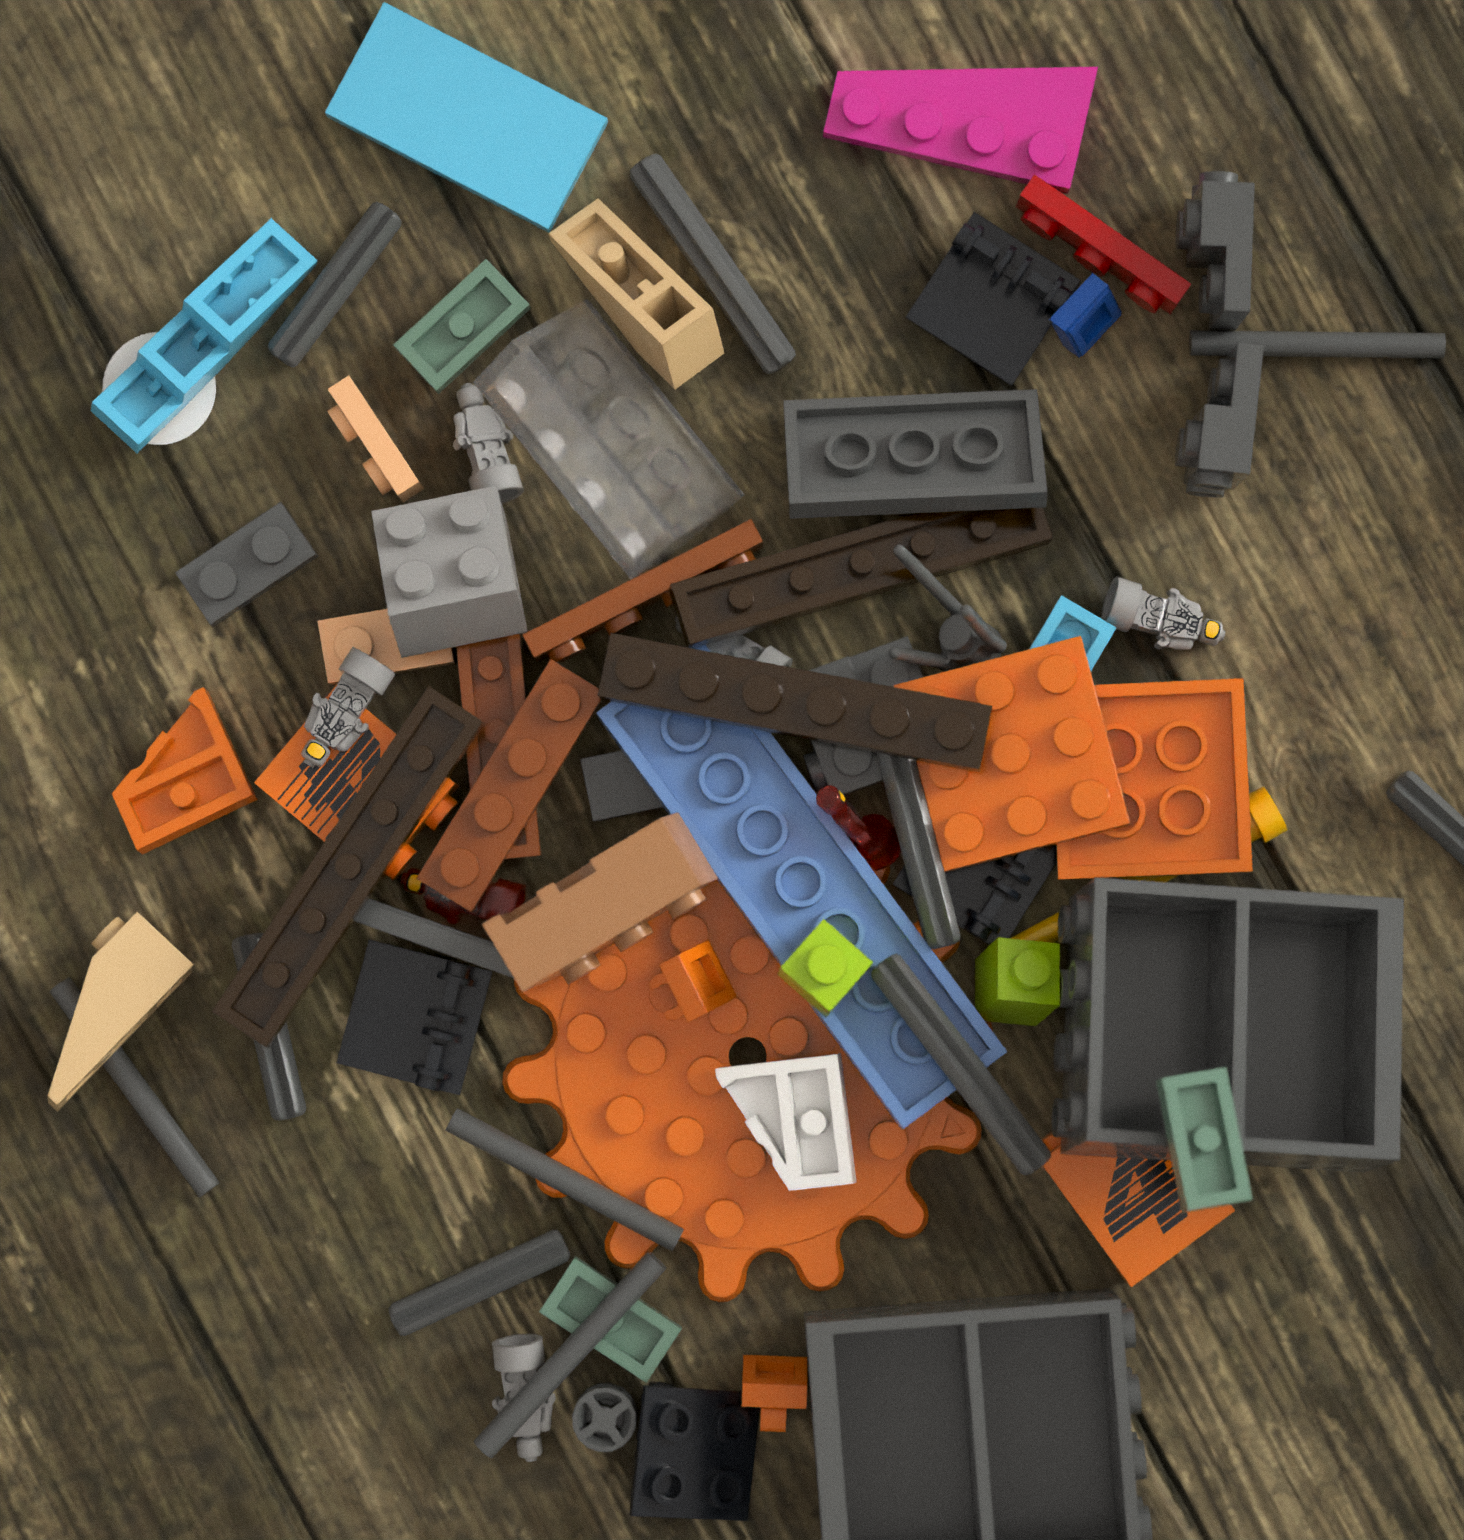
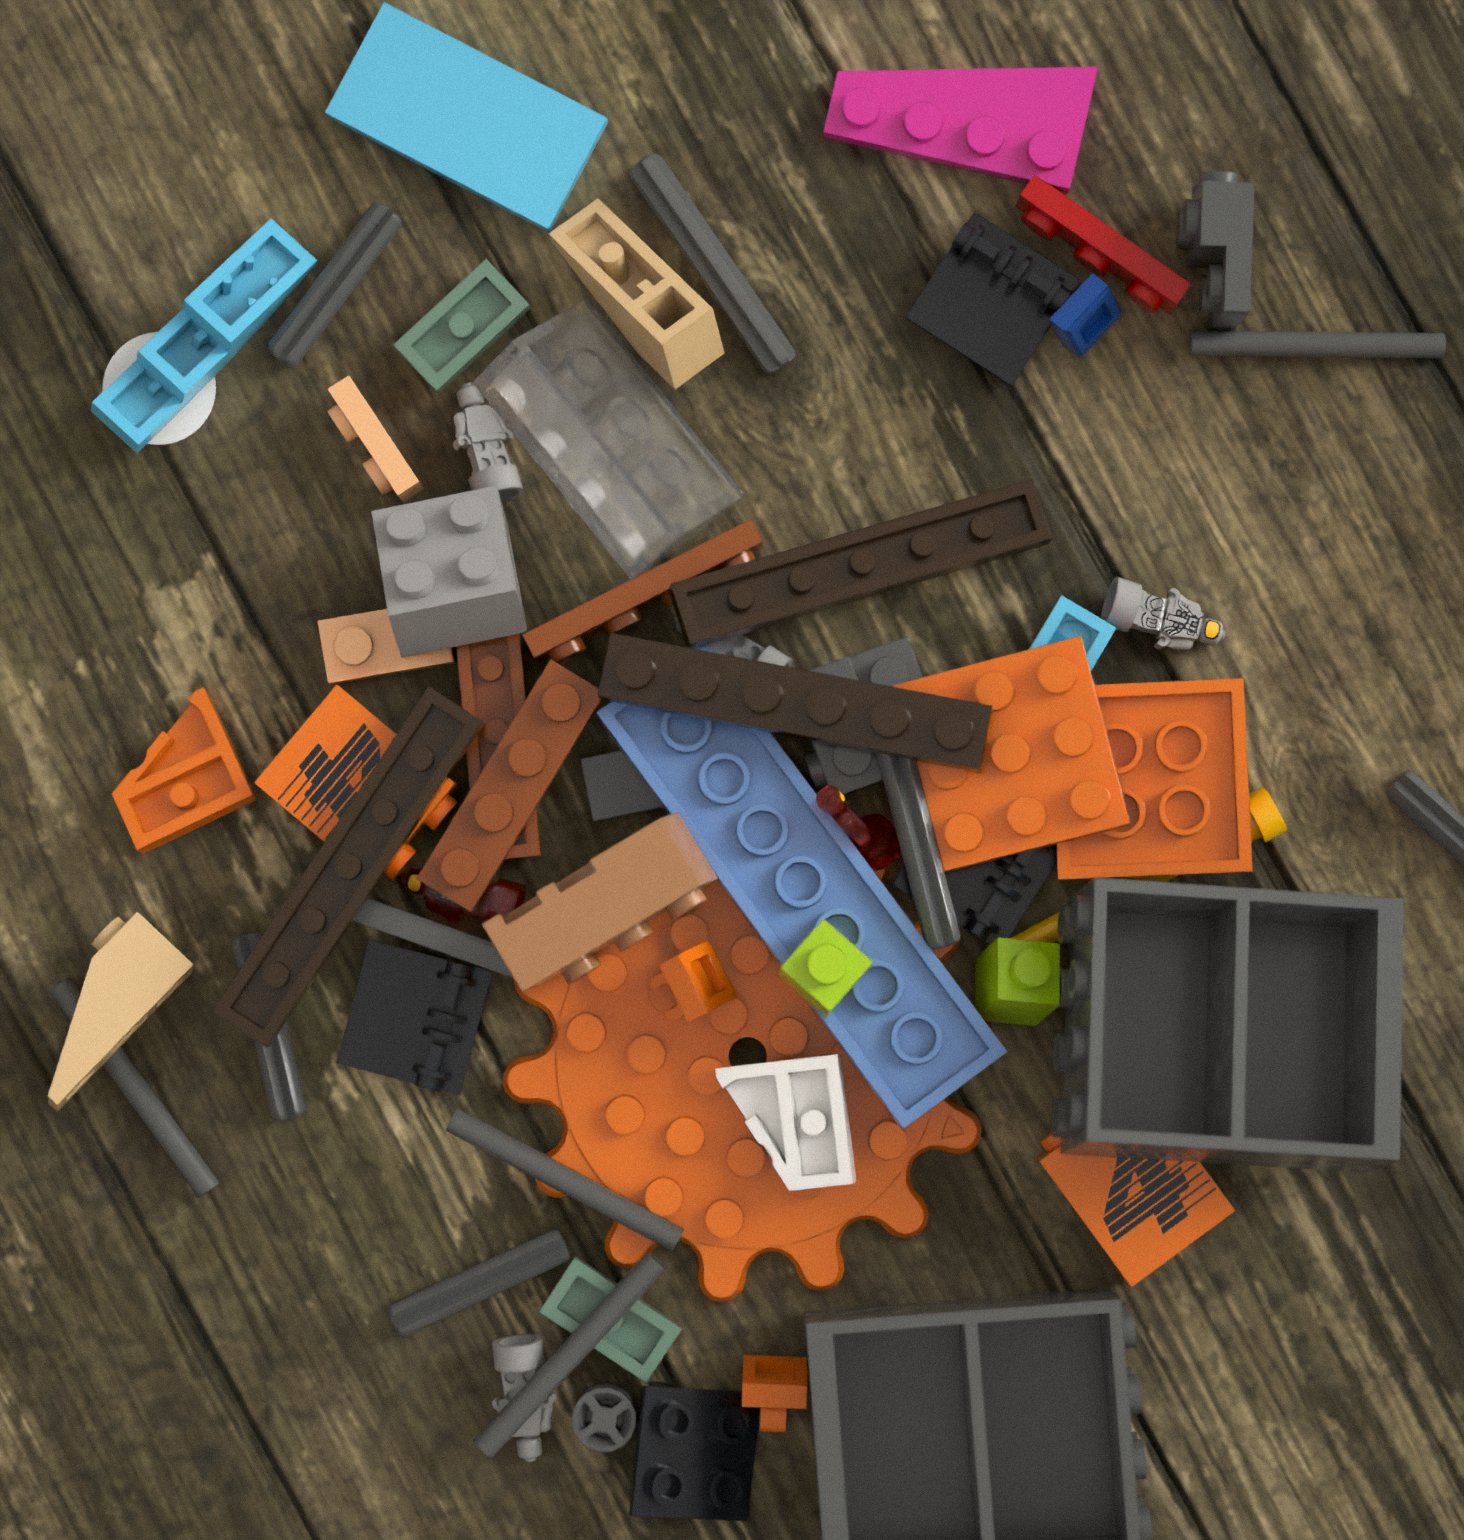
(246, 564): dark grey plate -> none
(336, 719): light grey piece -> none
(914, 454): dark grey plate -> none
(961, 1064): dark grey axle -> none
(962, 637): dark grey plant -> none
(1204, 1139): sand green plate -> none
(1220, 437): dark grey plate -> none

